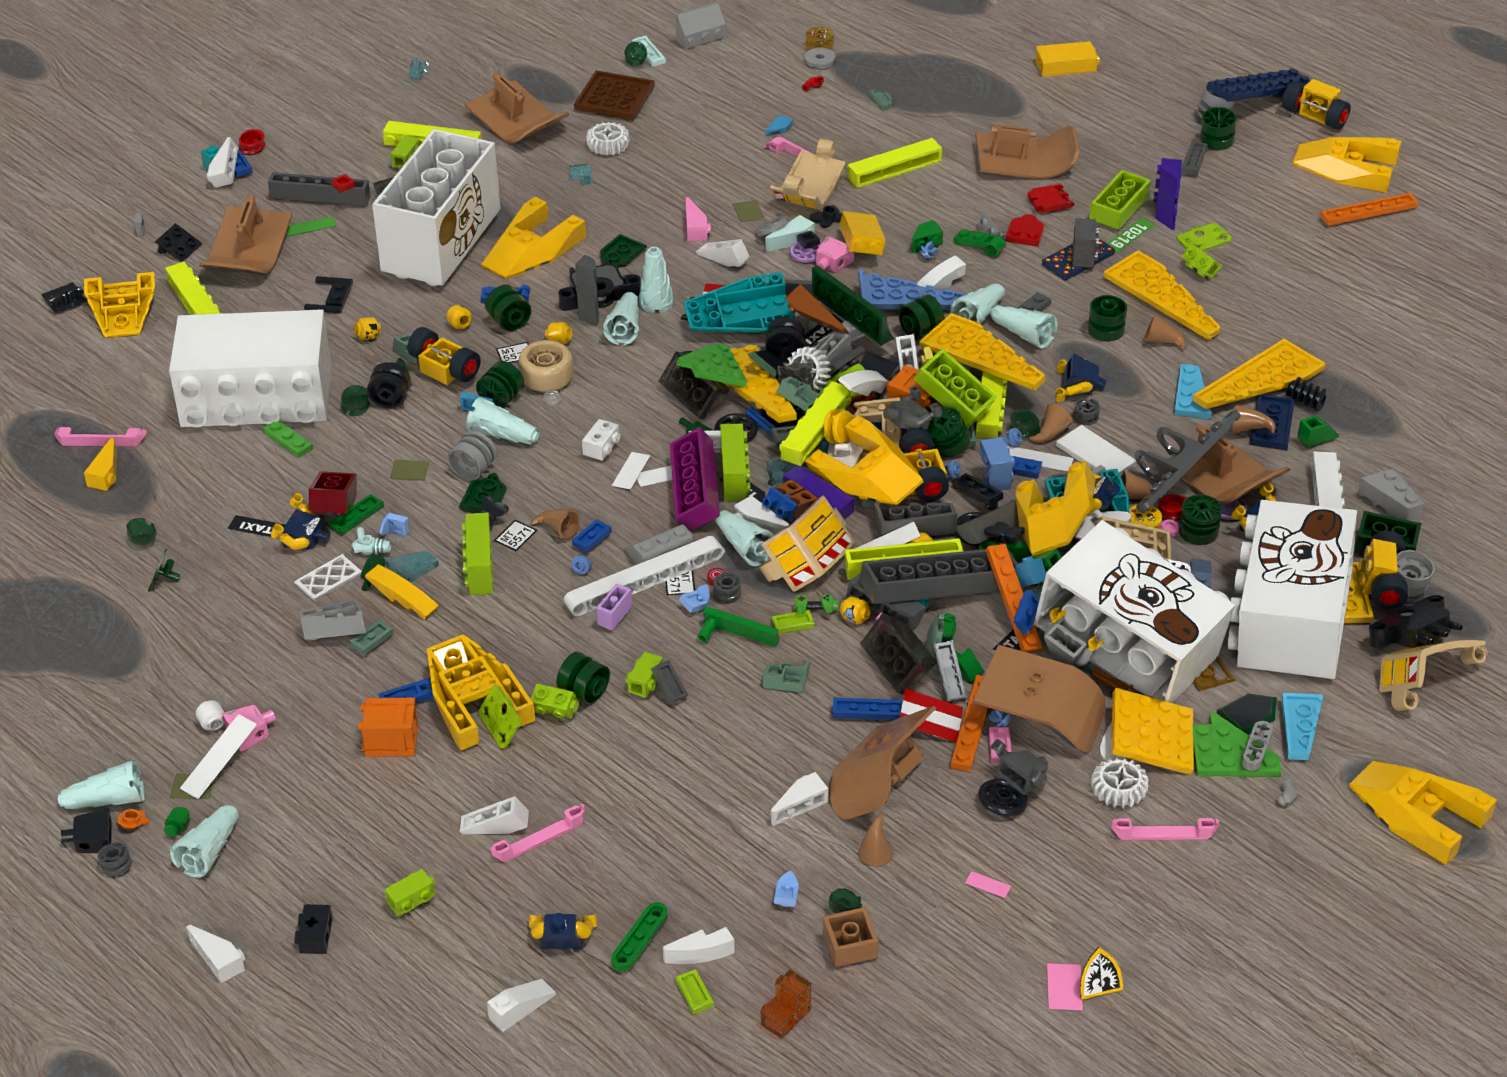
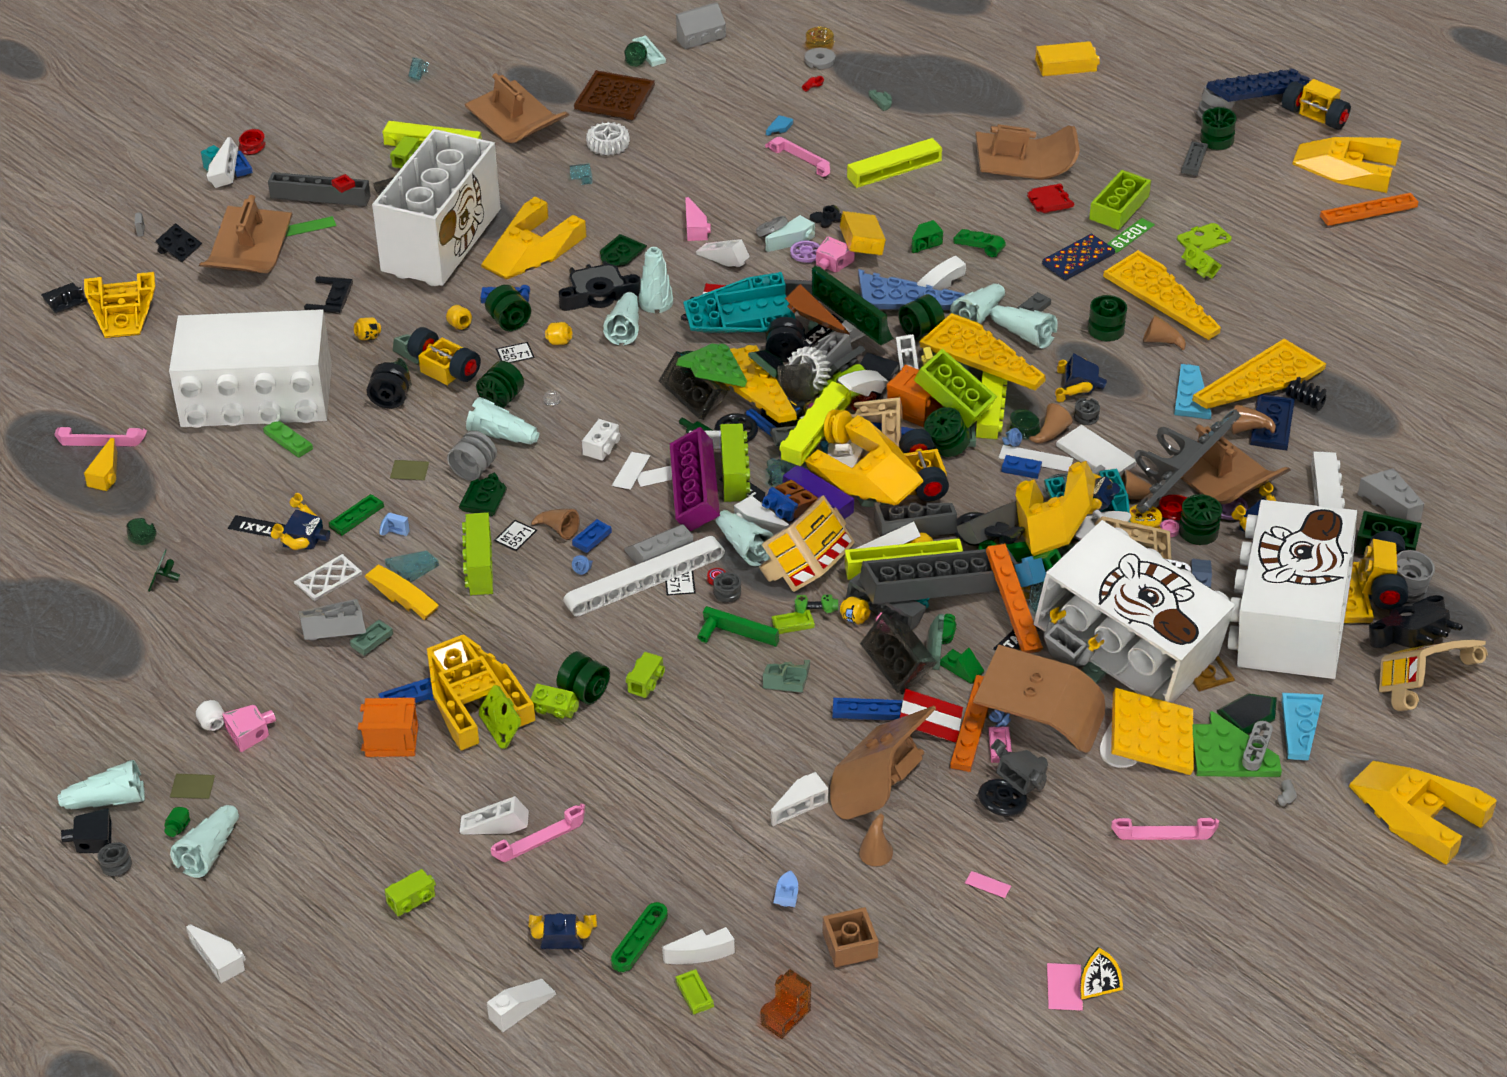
(132, 819): orange animal -> none
(190, 291): neon yellow brick -> none
(218, 756): white sticker -> none
(314, 929): black brick -> none
(332, 492): dark red brick -> none
(355, 400): clear green piece -> none
(369, 545): light aqua piece -> none
(370, 563): dark green piece -> none
(468, 399): dark azure tile -> none
(495, 509): black animal -> none
(546, 365): tan wheel -> none
(587, 290): dark grey brick -> none
(614, 607): lavender brick -> none
(669, 682): dark grey tile -> none
(697, 599): light blue plate -> none
(748, 210): olive sticker -> none
(798, 393): sand green slope -> none
(808, 239): black plate -> none
(811, 177): tan panel -> none
(843, 900): clear green hair -> none
(909, 413): dark grey torso -> none
(926, 252): medium blue plate -> none
(949, 672): plate -> none
(953, 469): medium blue plate -> none
(978, 490): black hinge -> none
(988, 226): light grey hinge -> none
(997, 463): medium blue brick -> none
(1025, 230): red plate -> none
(1026, 612): blue plate -> none
(1085, 242): flat silver brick -> none
(1112, 682): reddish brown axle -> none
(1129, 791): white gear -> none
(1168, 191): dark purple wedge -> none
(1315, 431): green slope -> none

